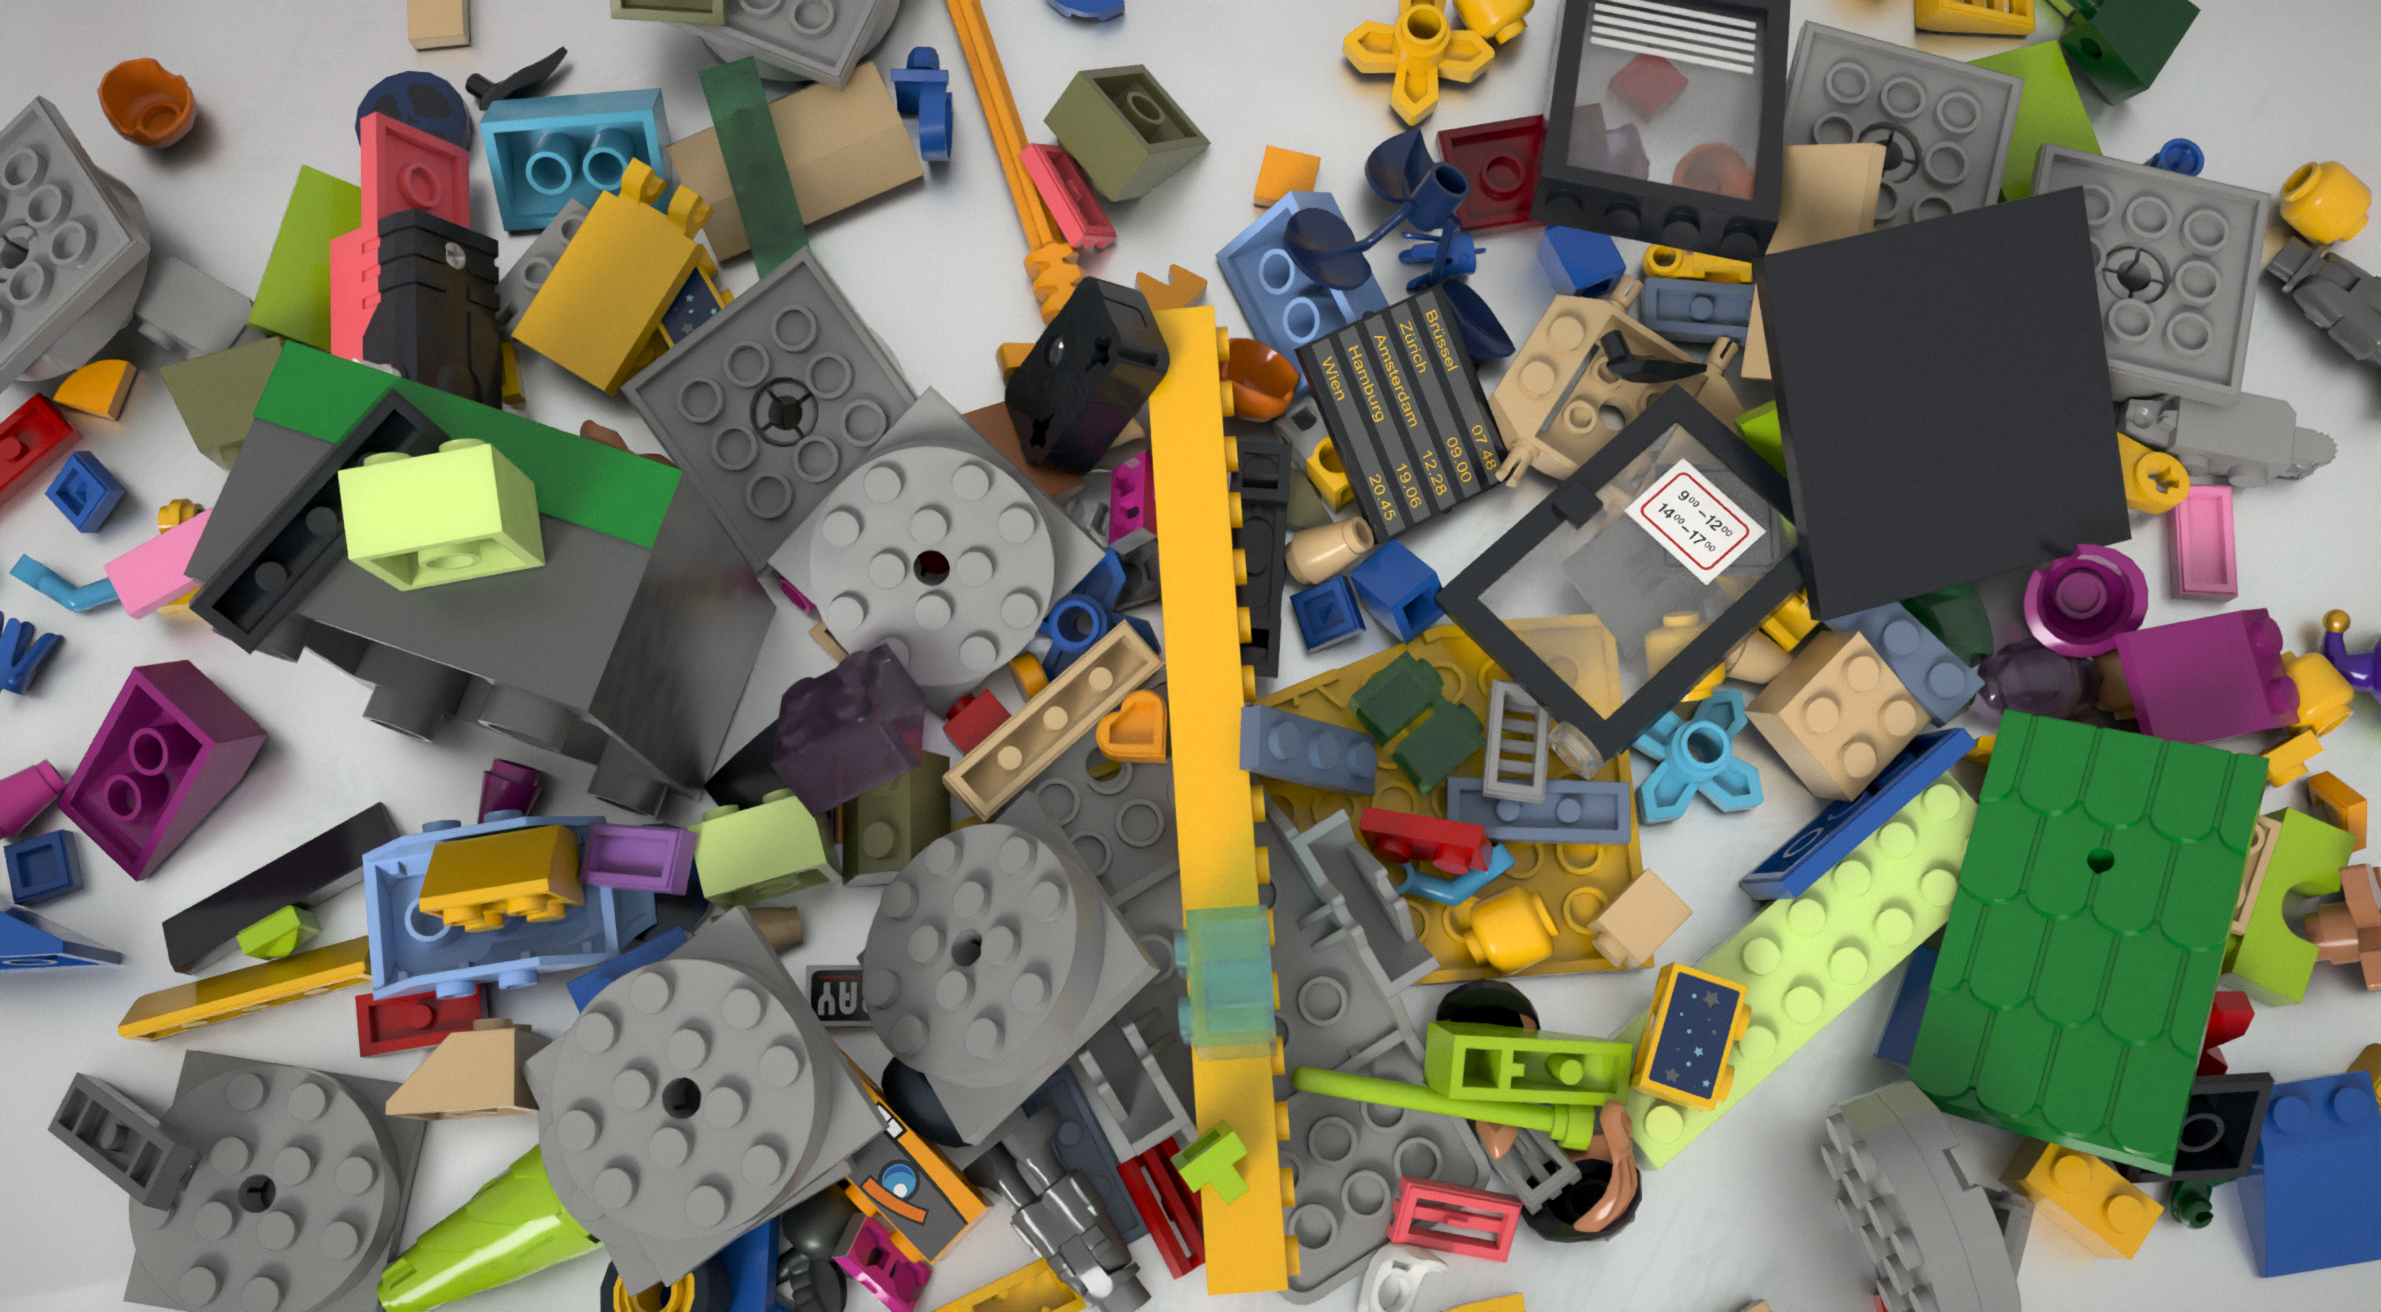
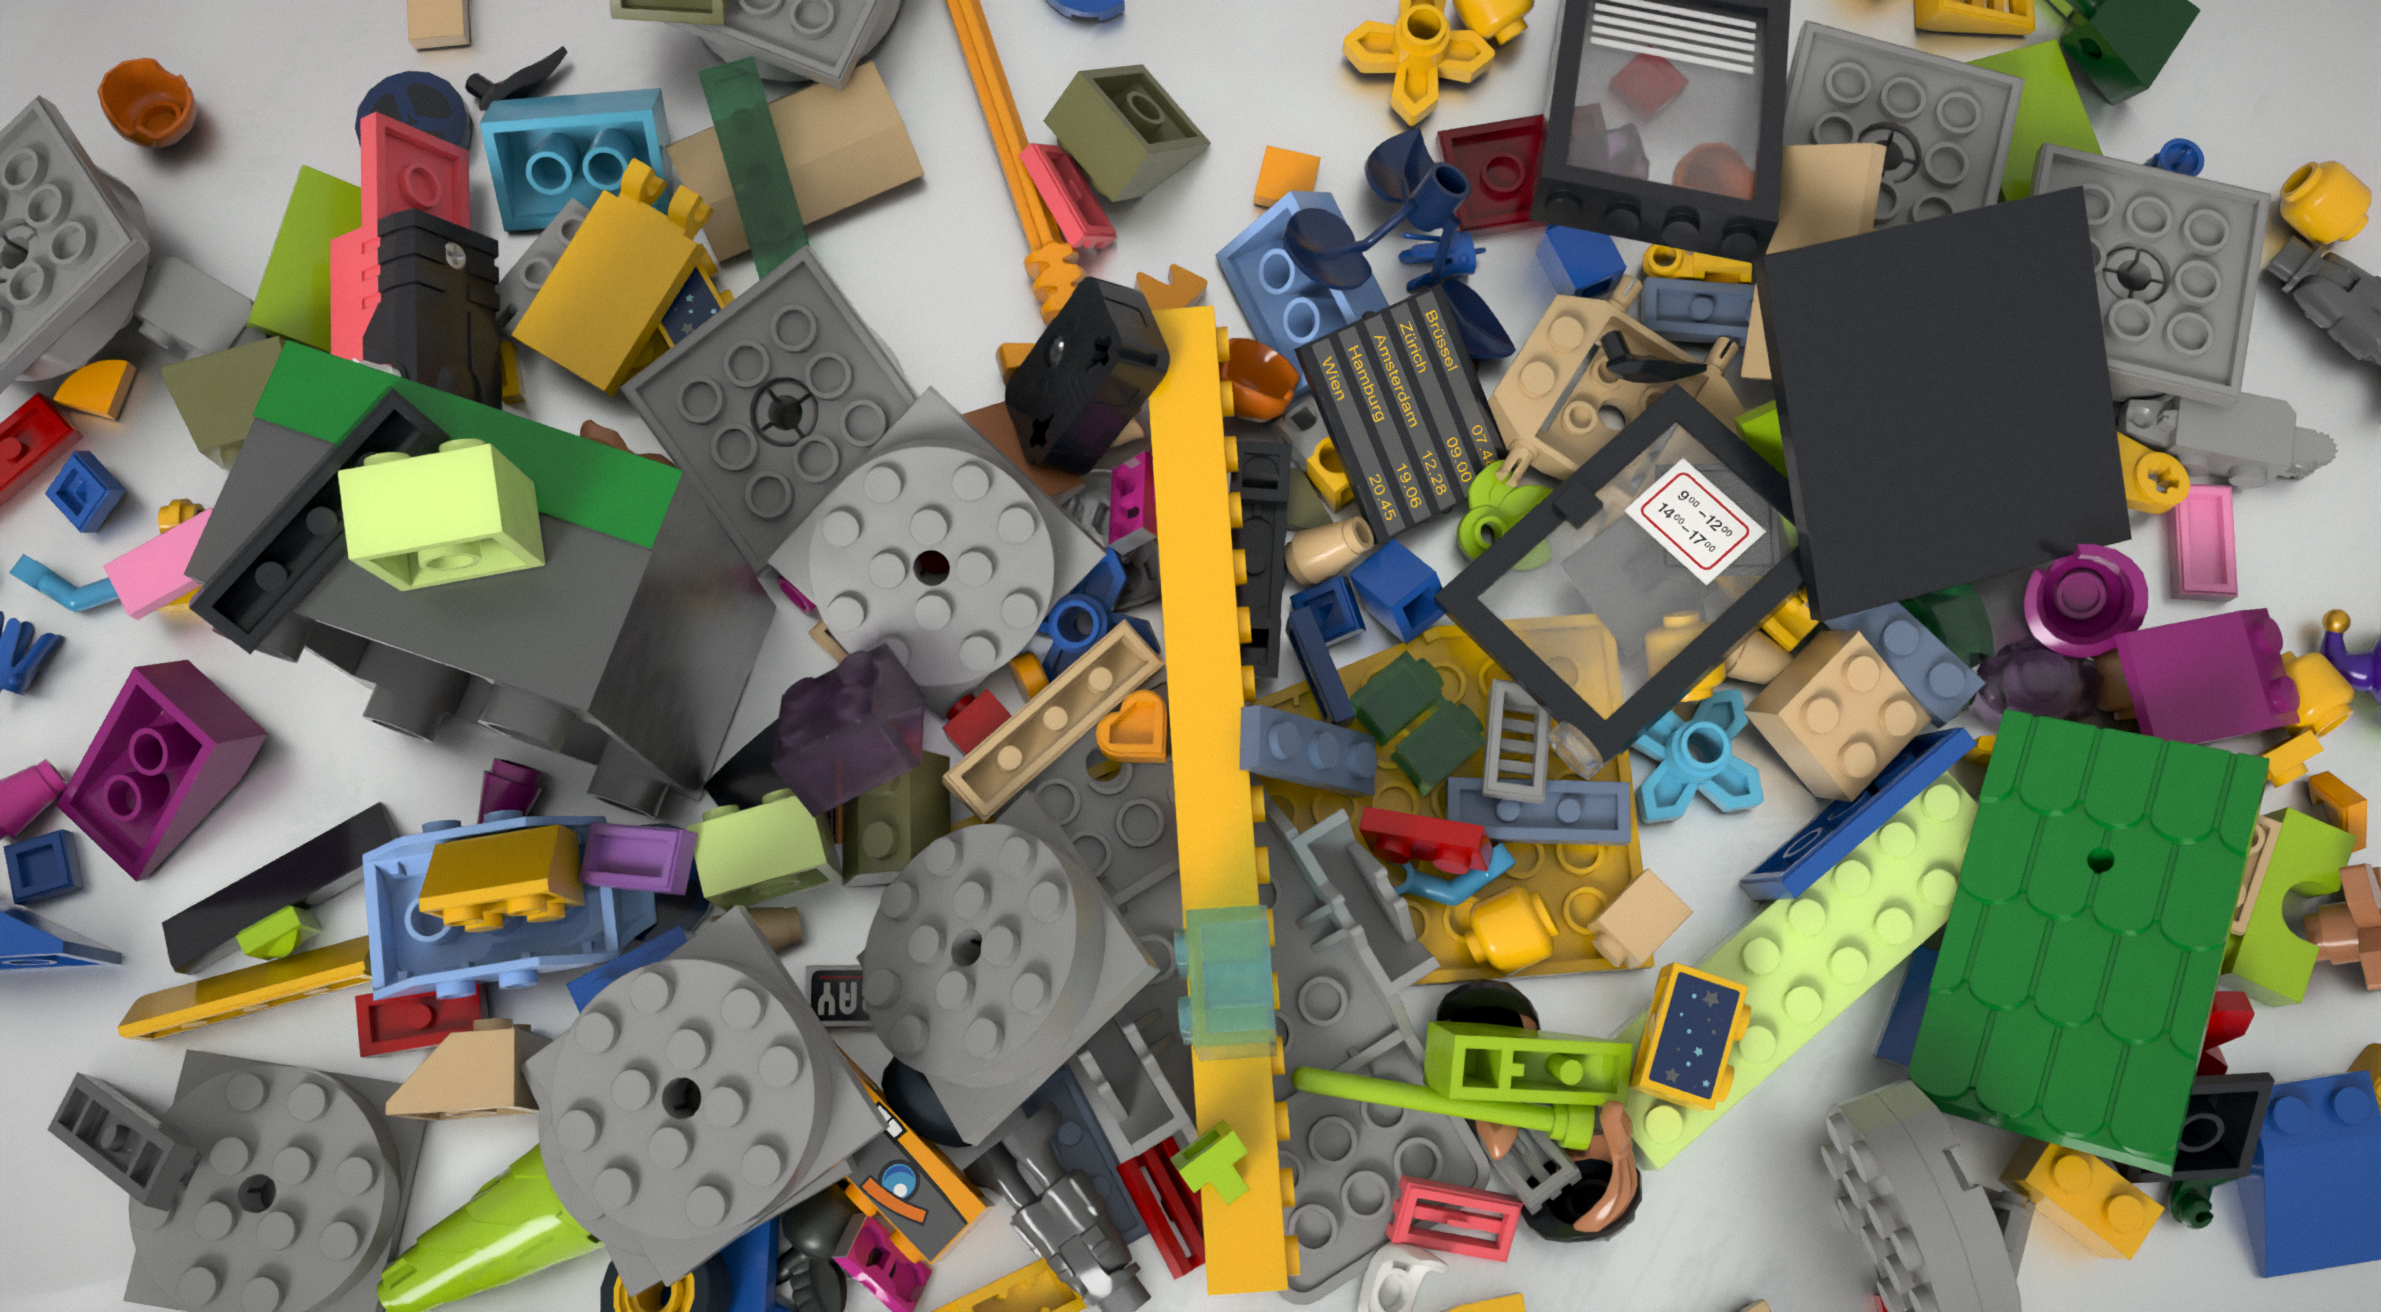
(924, 89): blue piece -> none
(1319, 668): none -> dark blue tile
(1496, 506): none -> lime plate

